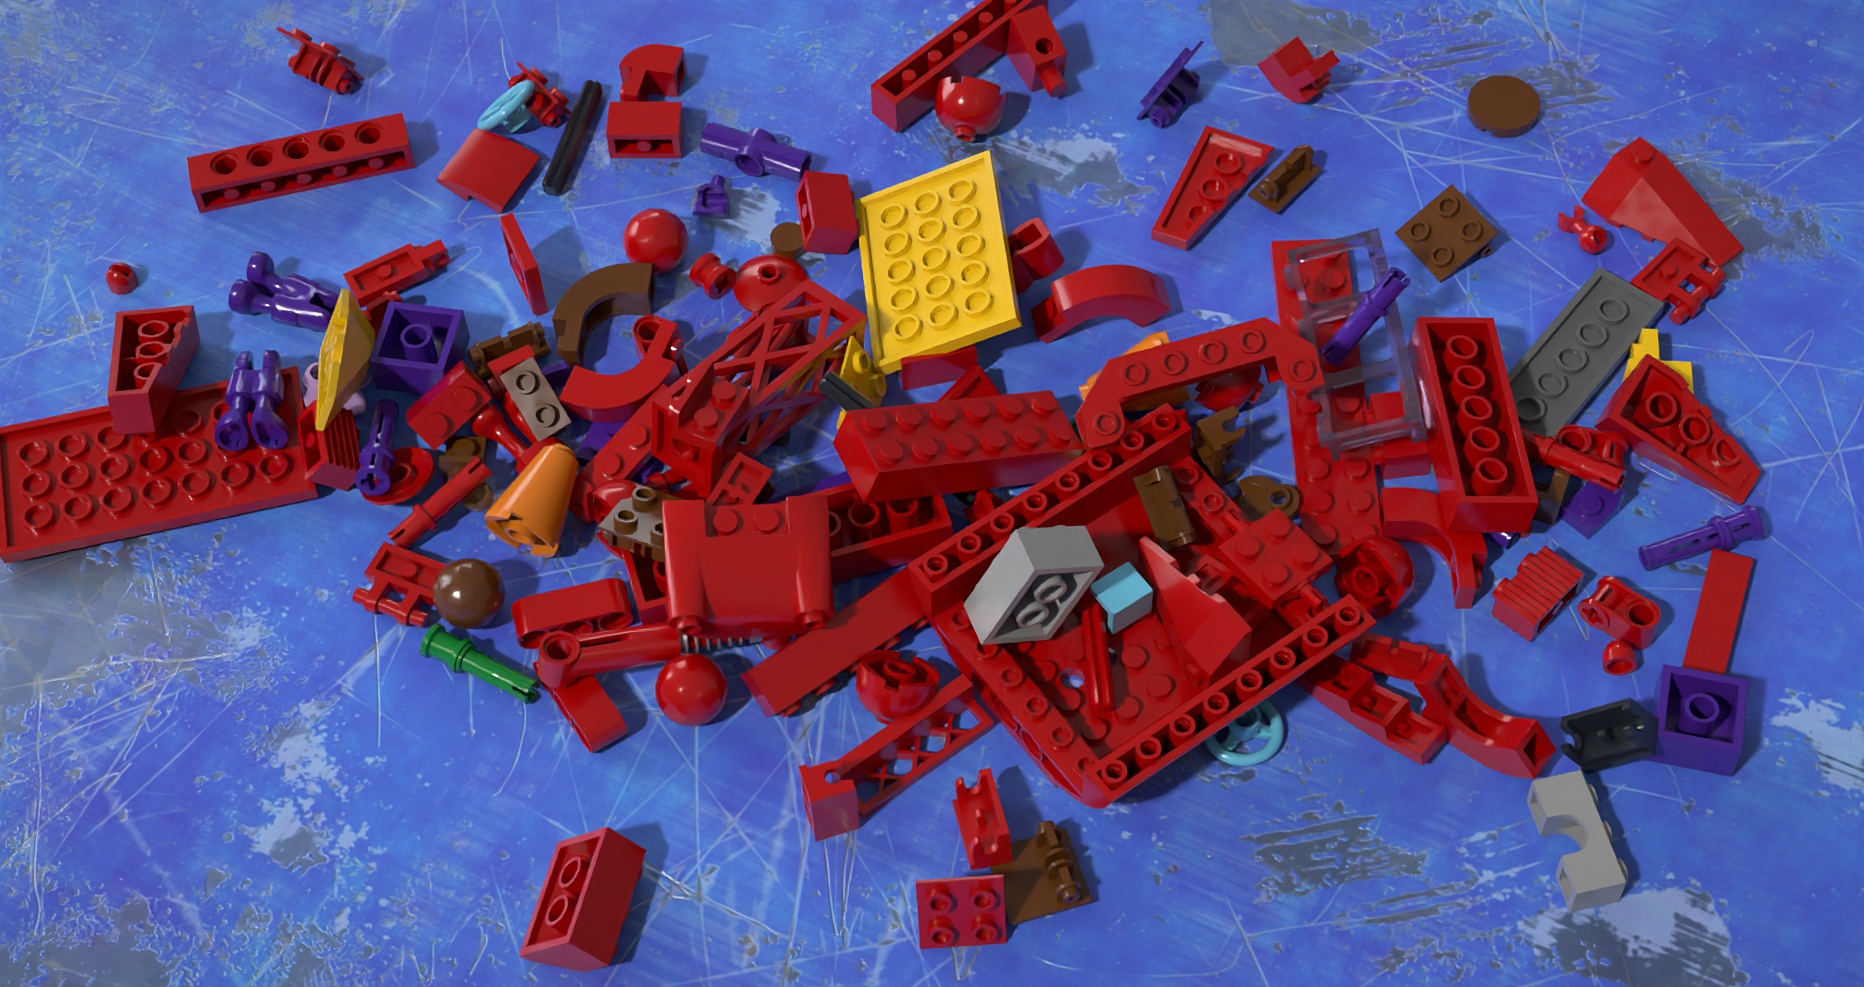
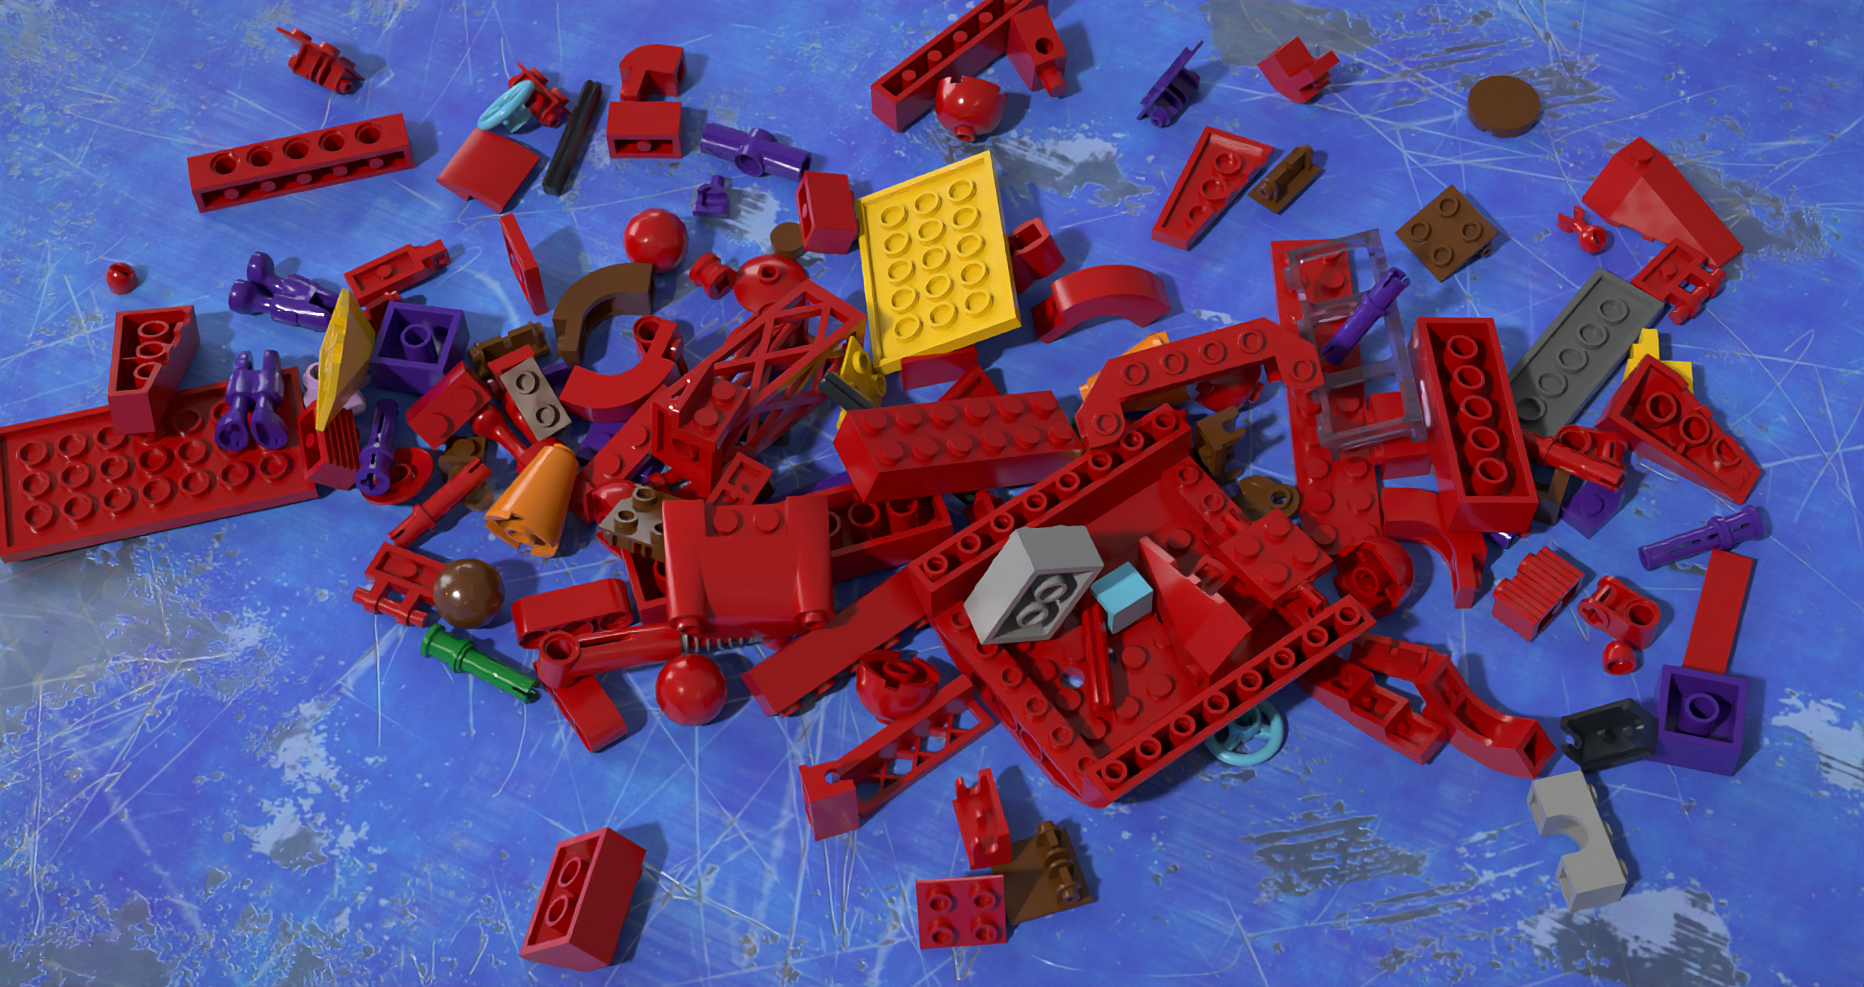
(1165, 508): reddish brown hinge -> none

